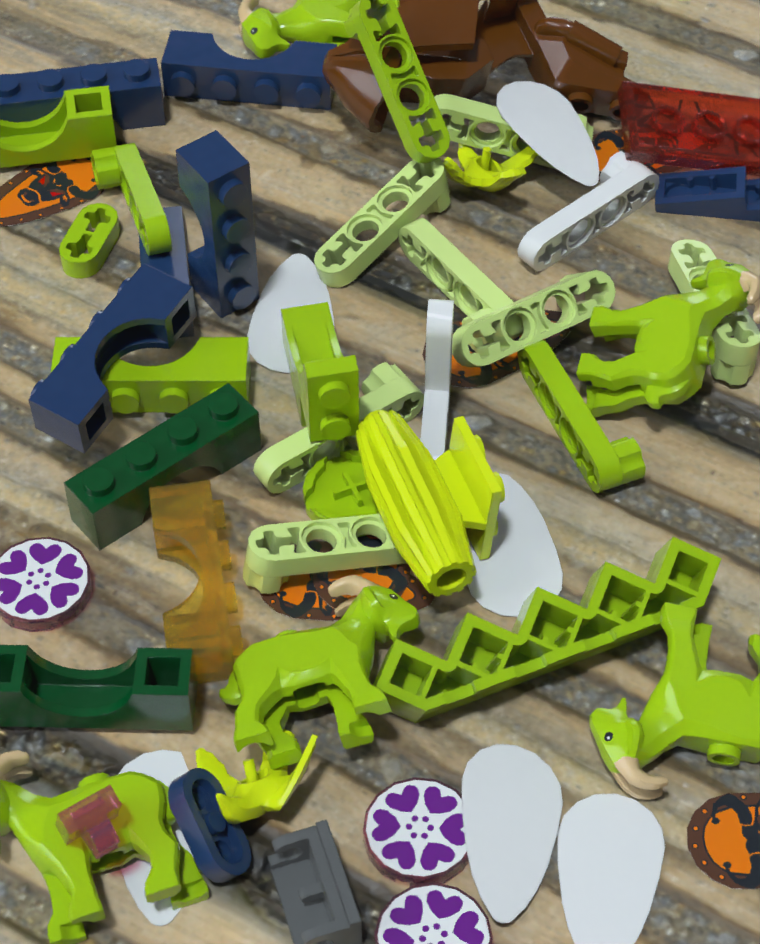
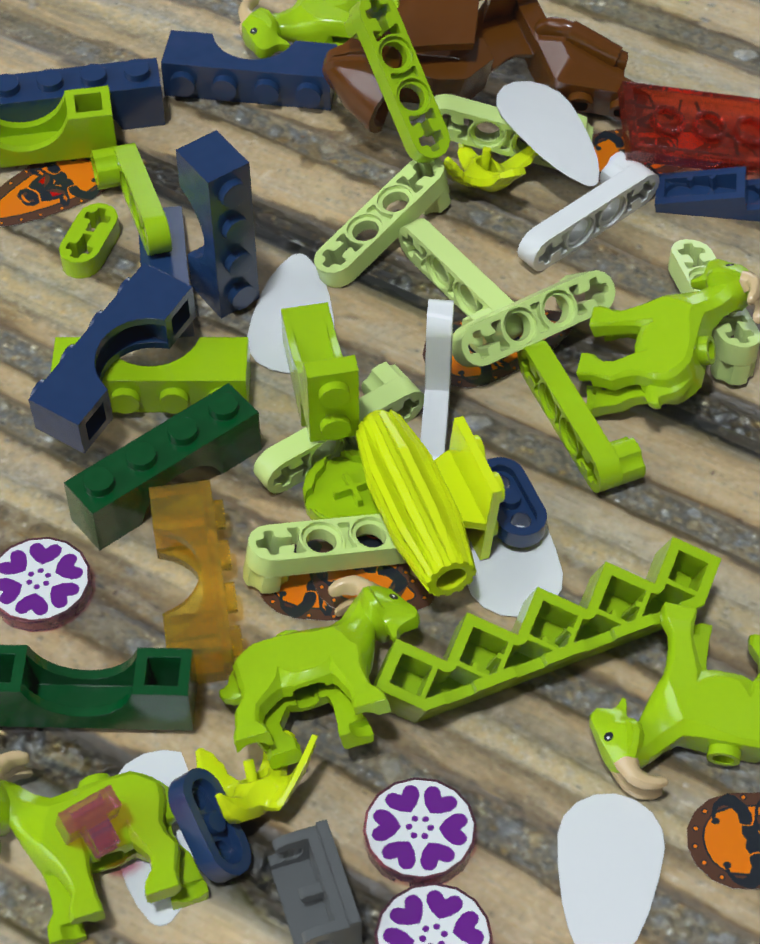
(509, 825): white sticker -> none
(519, 507): none -> dark blue plate

